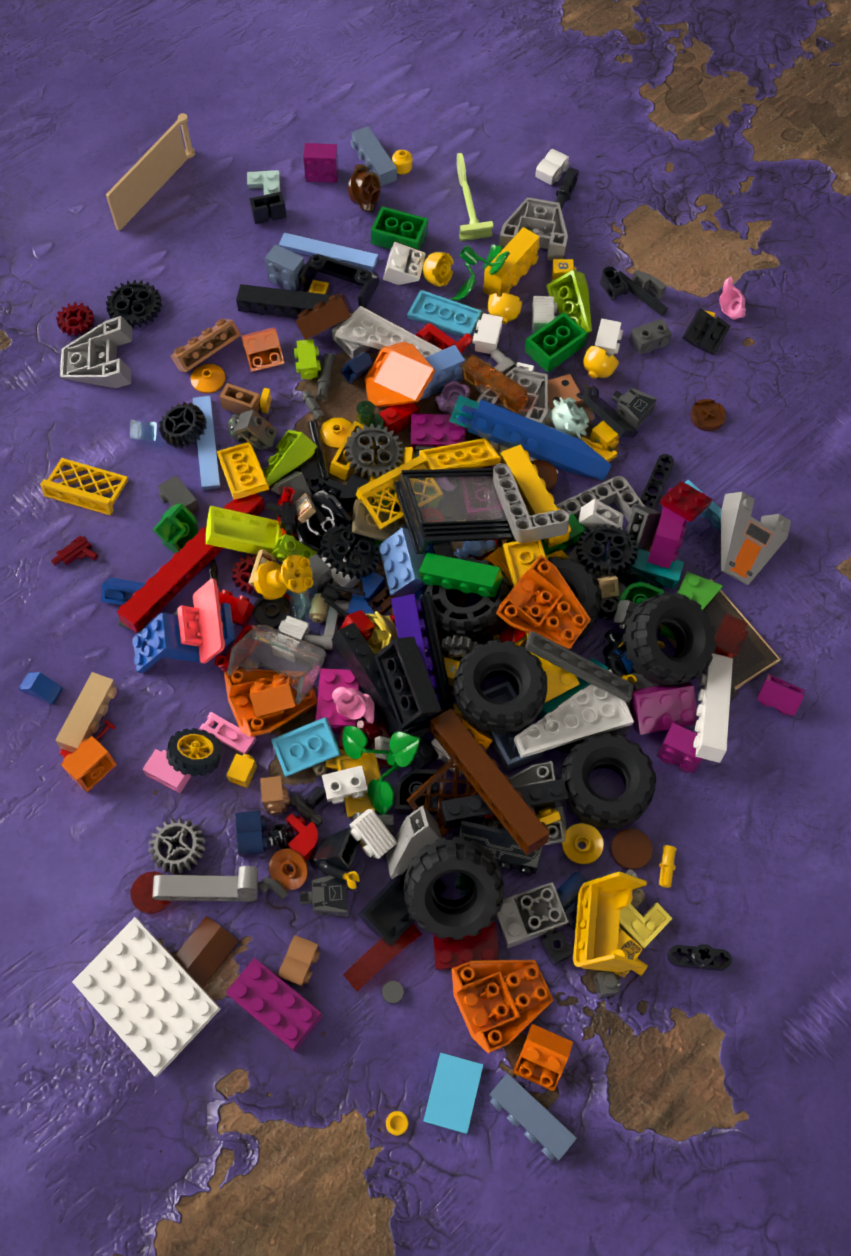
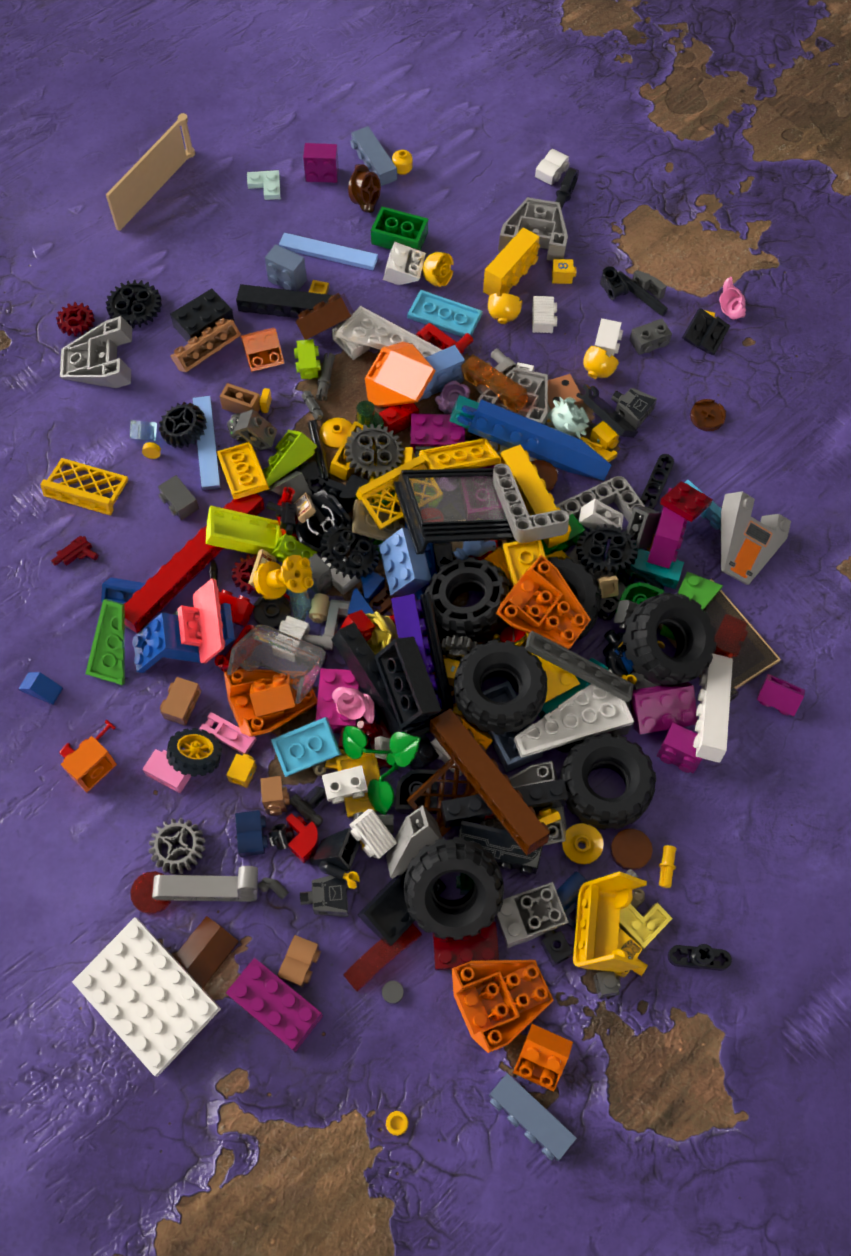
(87, 712): tan brick -> none
(108, 646): none -> bright green wing
(151, 450): none -> yellow tile
(176, 527): green brick -> none
(180, 701): none -> medium nougat brick
(200, 314): none -> black brick
(210, 383): light orange dish -> none
(268, 207): black piece -> none
(280, 869): dark orange dish -> none
(331, 593): black plant -> none
(342, 270): black windscreen -> none
(357, 367): dark blue brick -> none
(453, 1093): medium azure tile -> none
(461, 575): green brick -> none
(472, 258): green plant -> none
(474, 229): yellowish green piece -> none
(488, 333): white brick -> none
(555, 342): green brick -> none
(572, 297): lime wedge -> none

